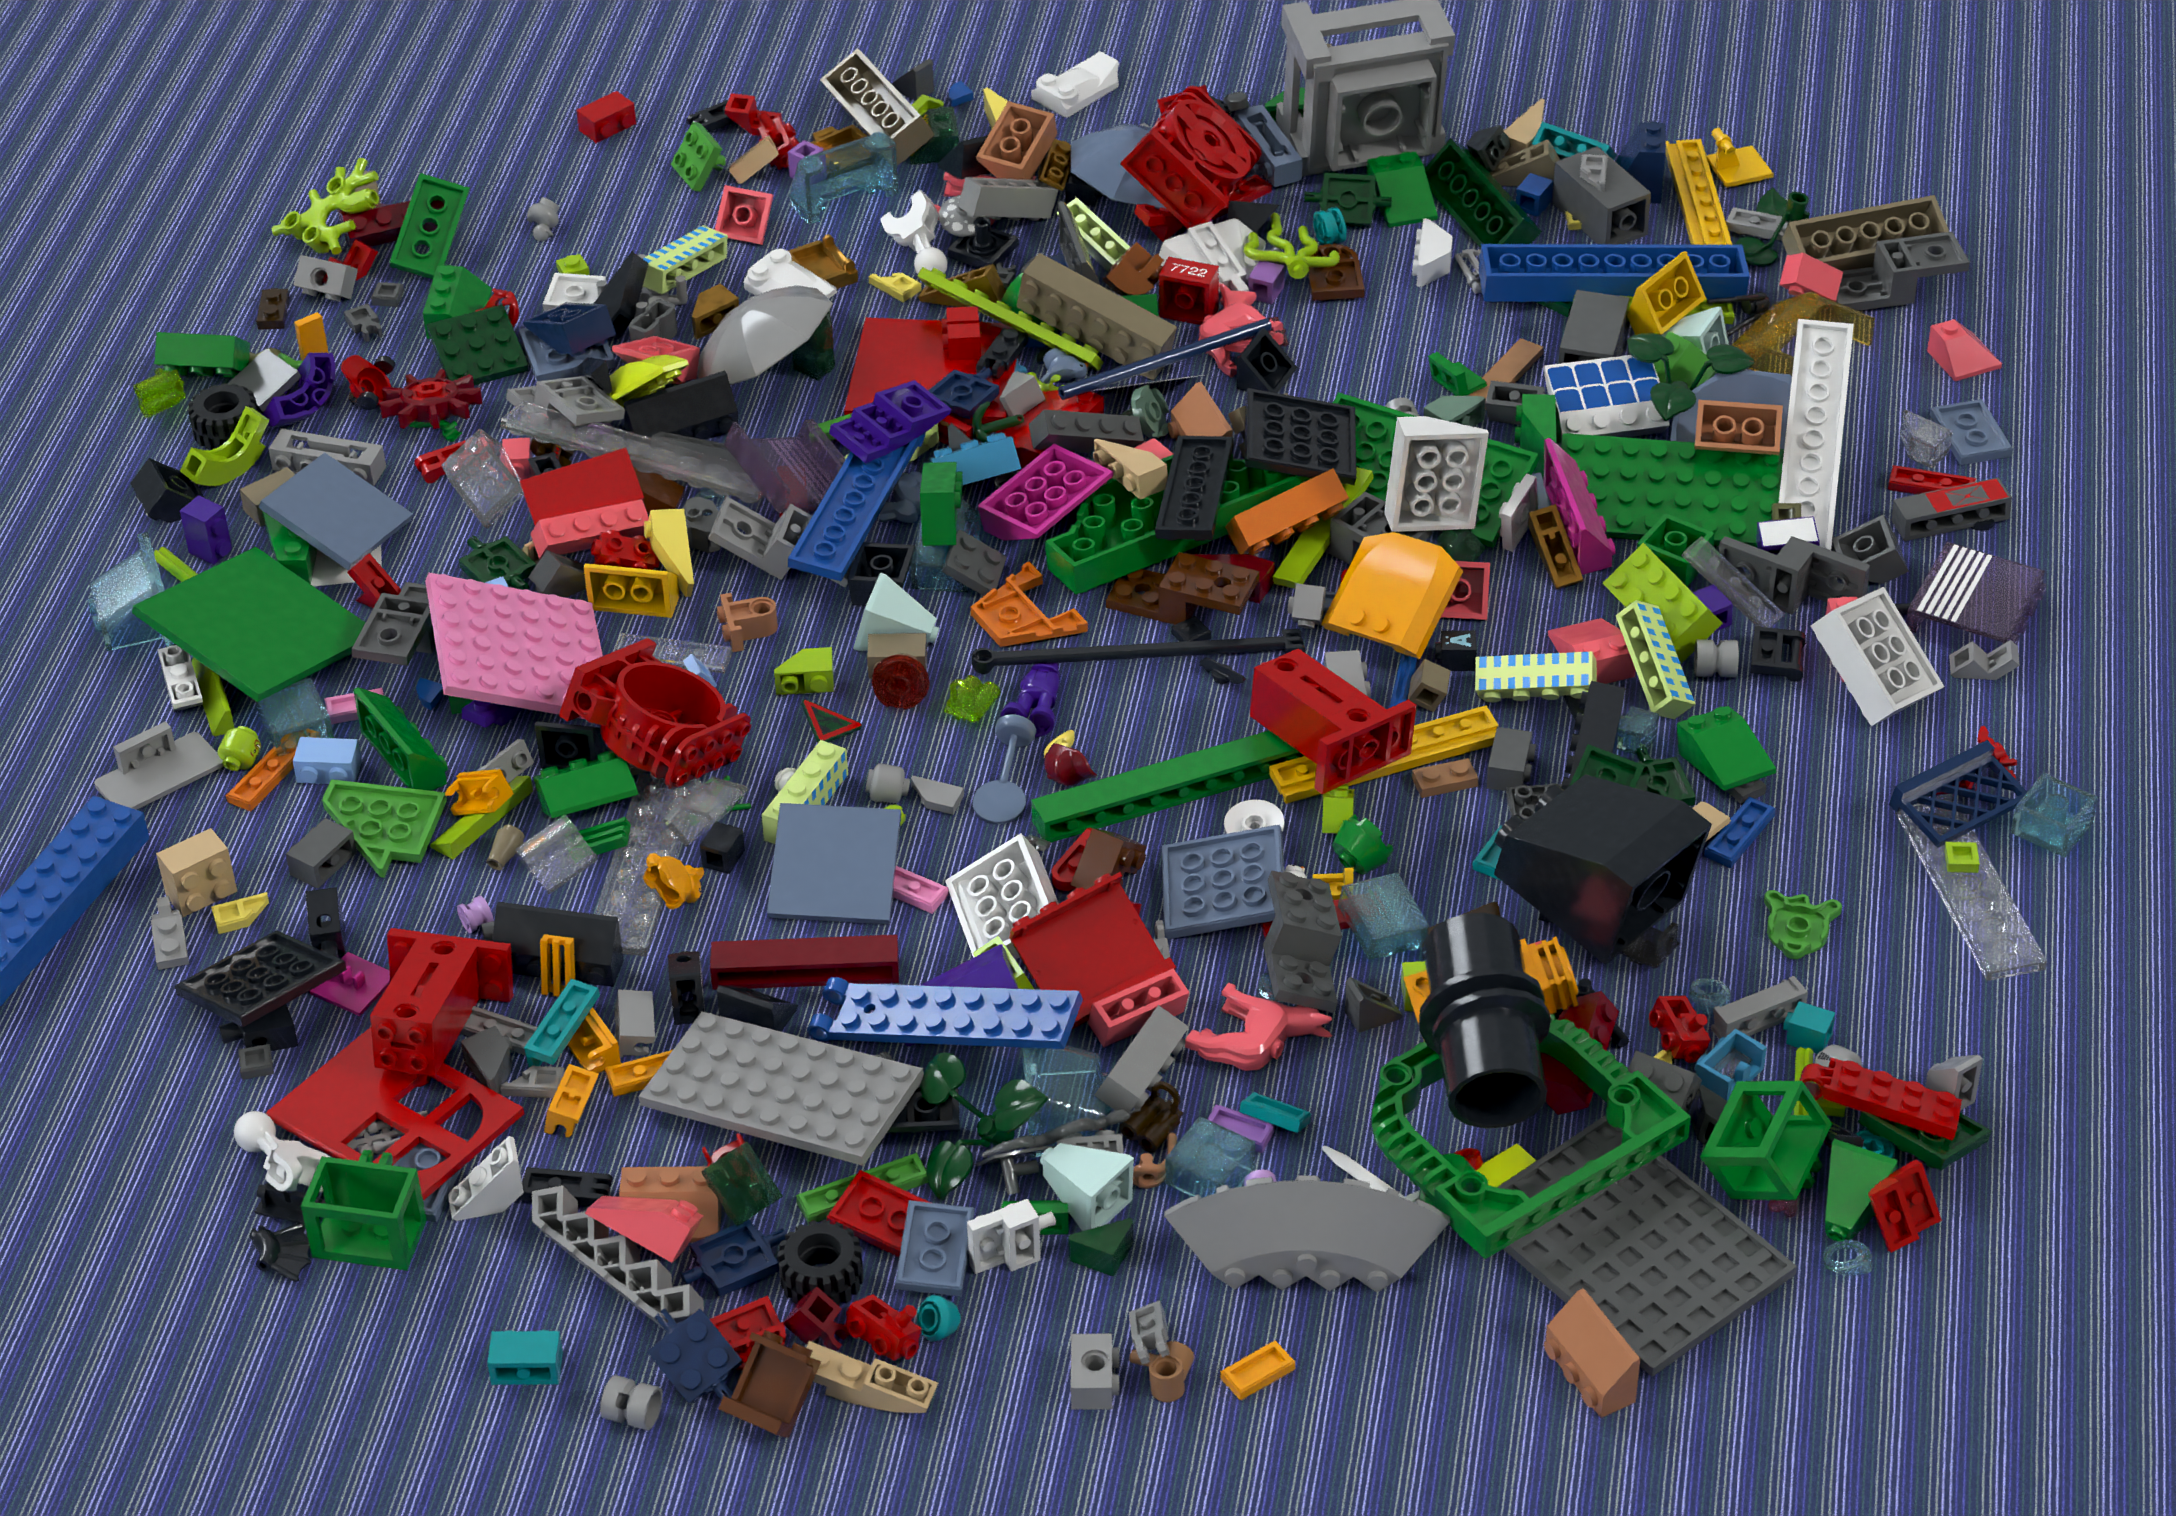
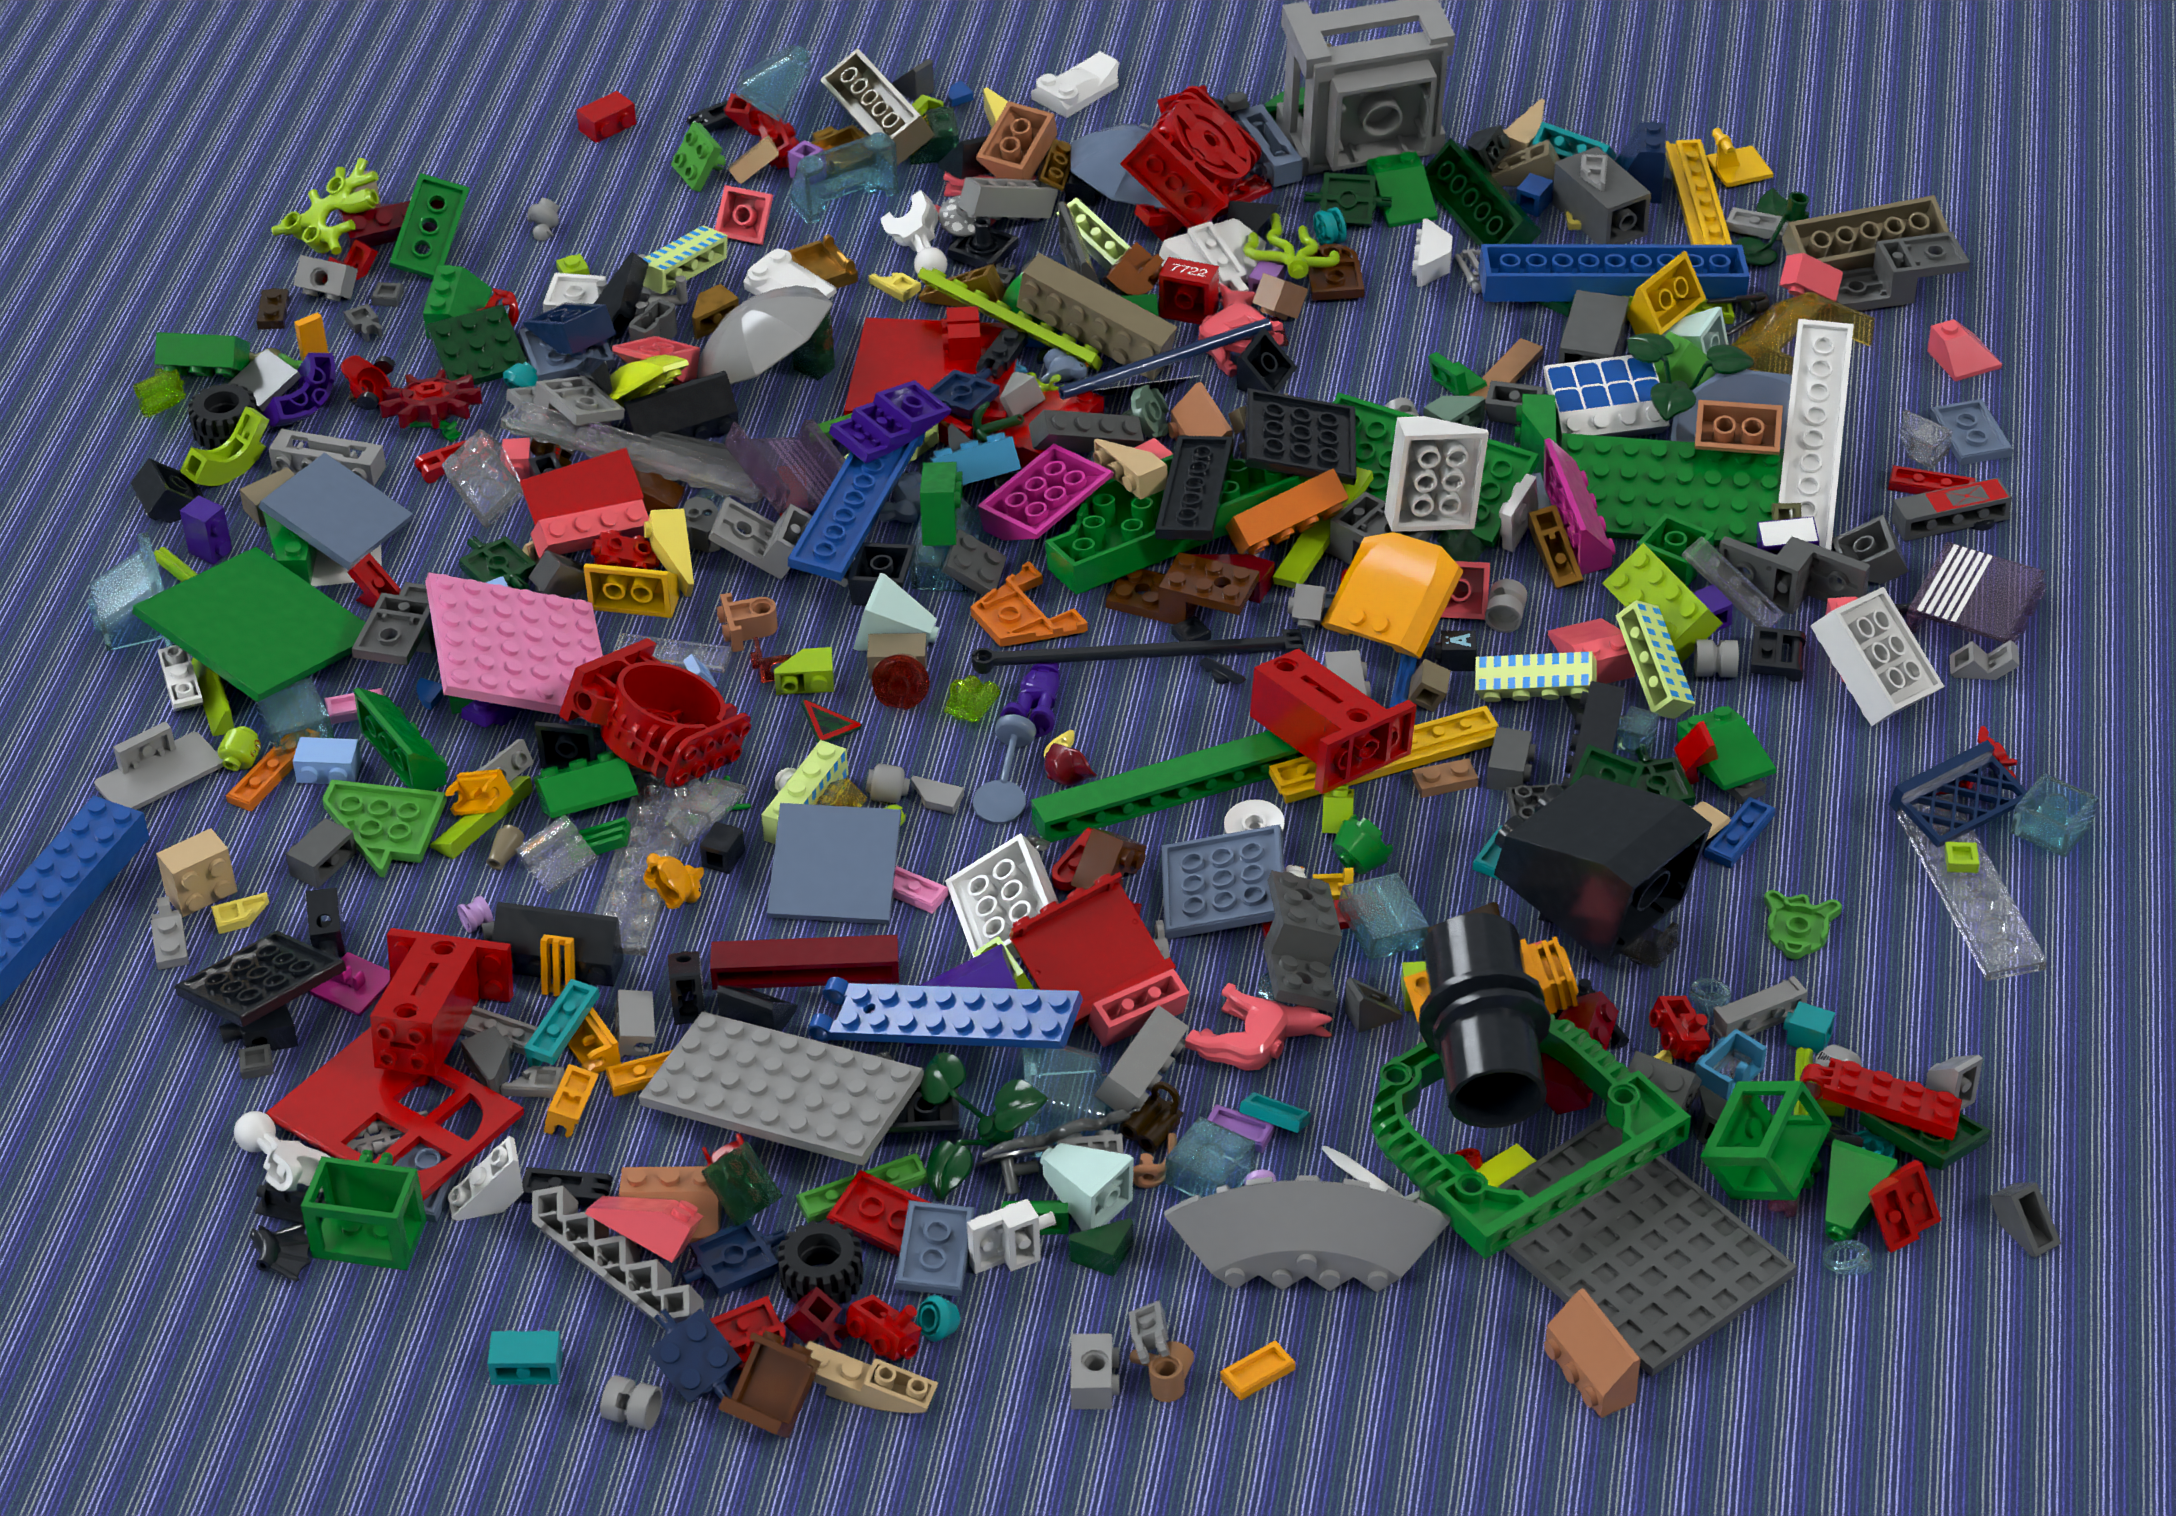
(520, 376): none -> teal cone
(765, 664): none -> clear red bracket
(774, 80): none -> clear light blue windscreen
(842, 793): none -> clear yellow brick
(1279, 297): none -> medium nougat brick
(1506, 605): none -> light grey wheel
(1695, 750): none -> red slope
(2026, 1217): none -> dark grey slope

